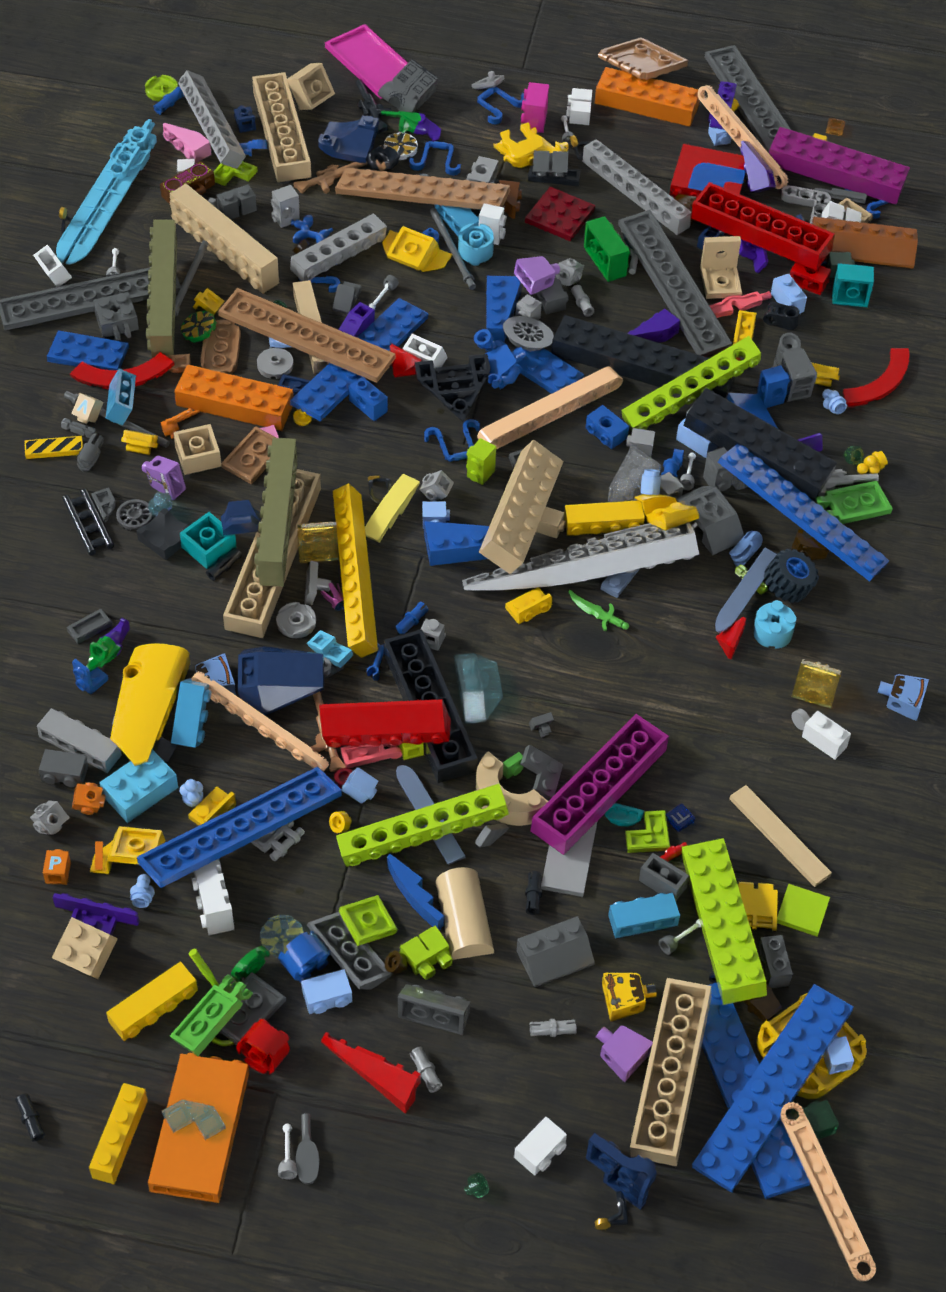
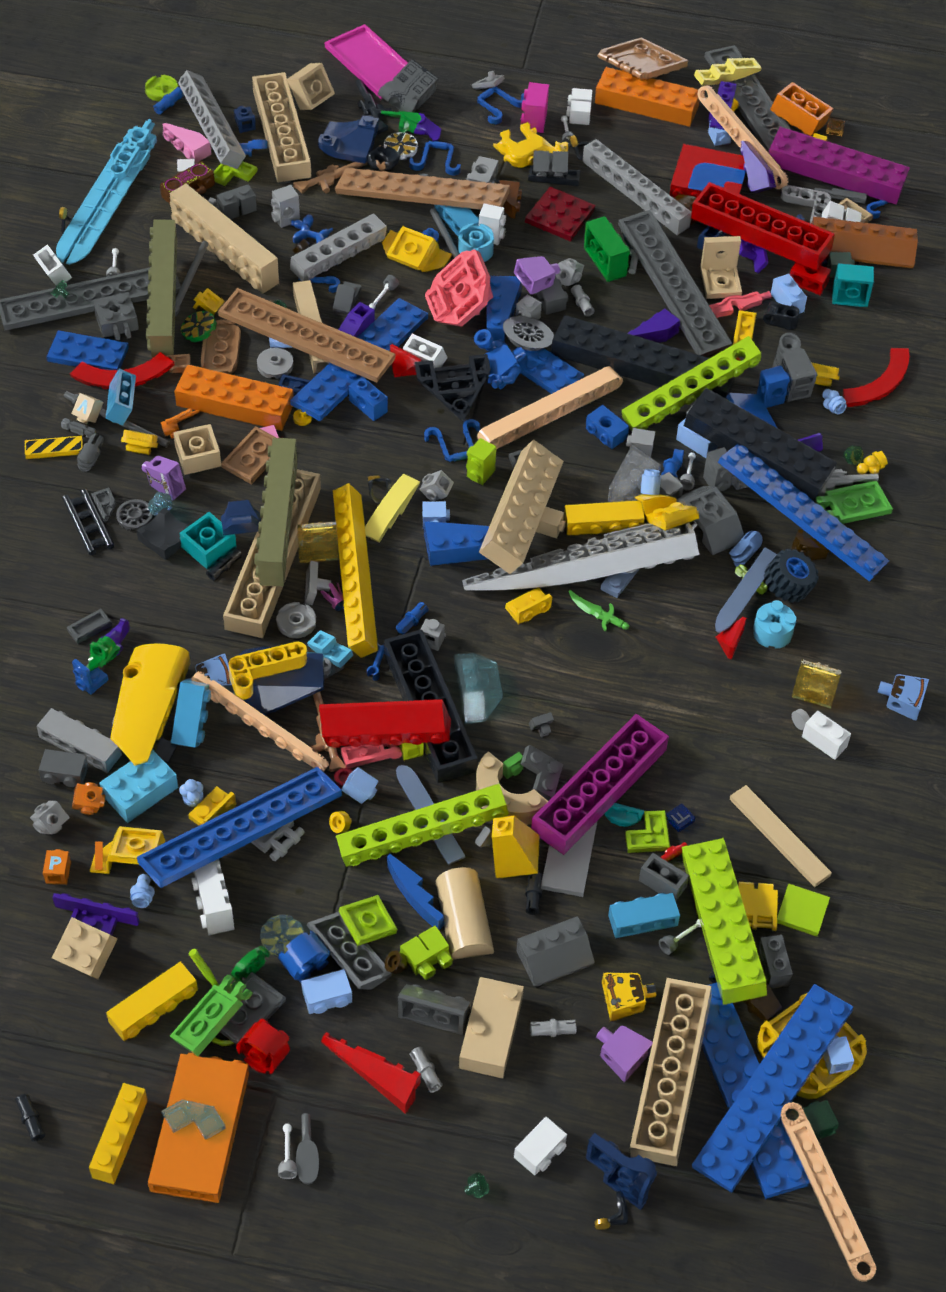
(60, 290): none -> clear green tile
(290, 657): none -> yellow beam
(460, 290): none -> coral piece
(491, 1027): none -> tan brick
(514, 847): none -> yellow slope
(733, 69): none -> light yellow slope
(801, 109): none -> orange brick

